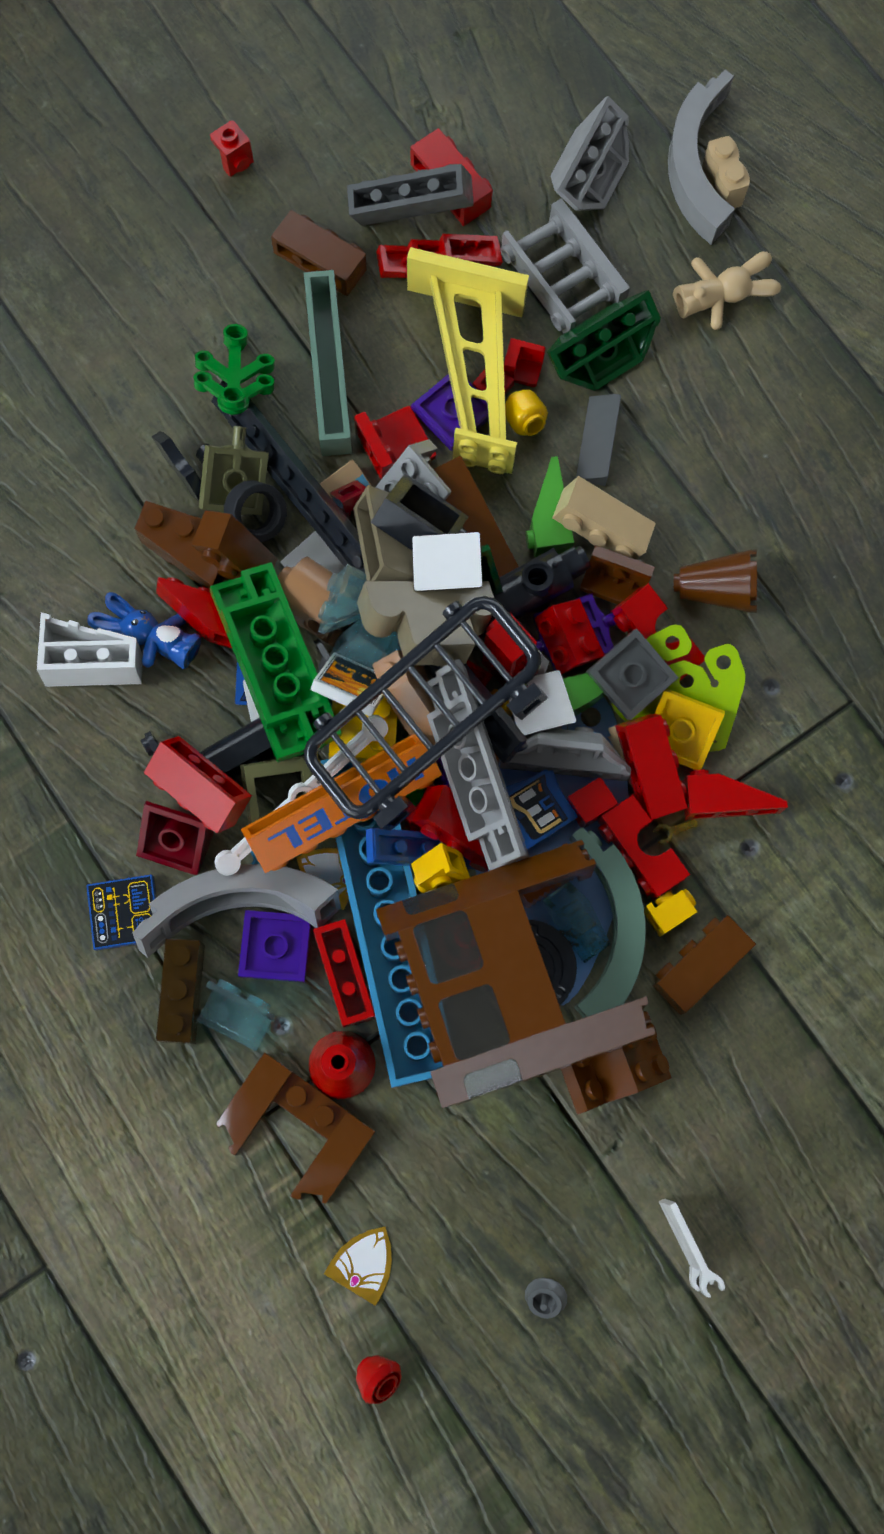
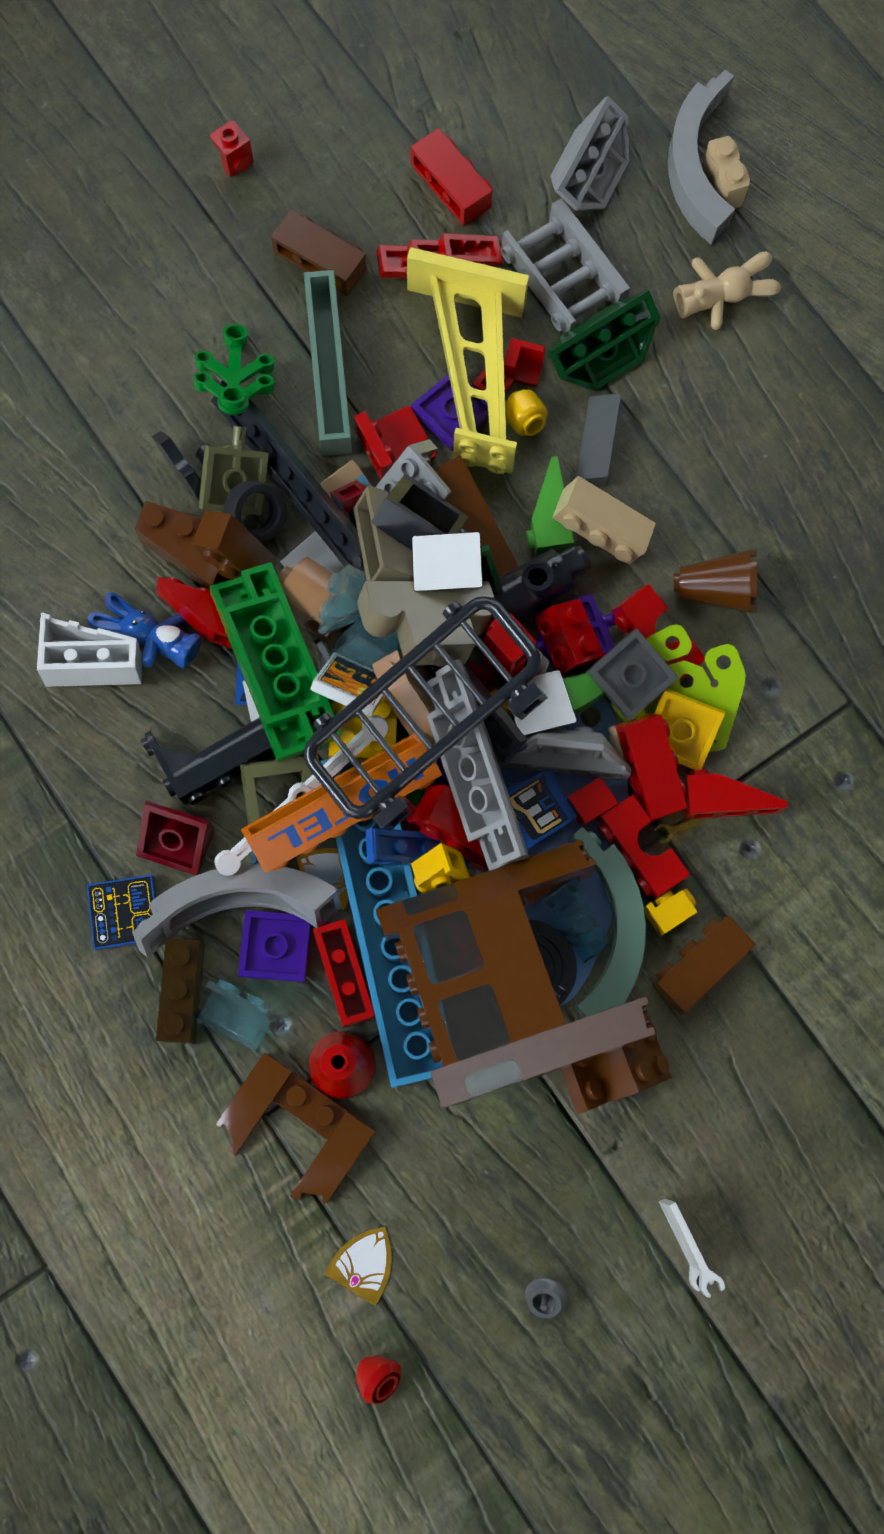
(197, 784): brick -> none
(410, 195): dark grey brick -> none
(614, 575): reddish brown bracket -> none

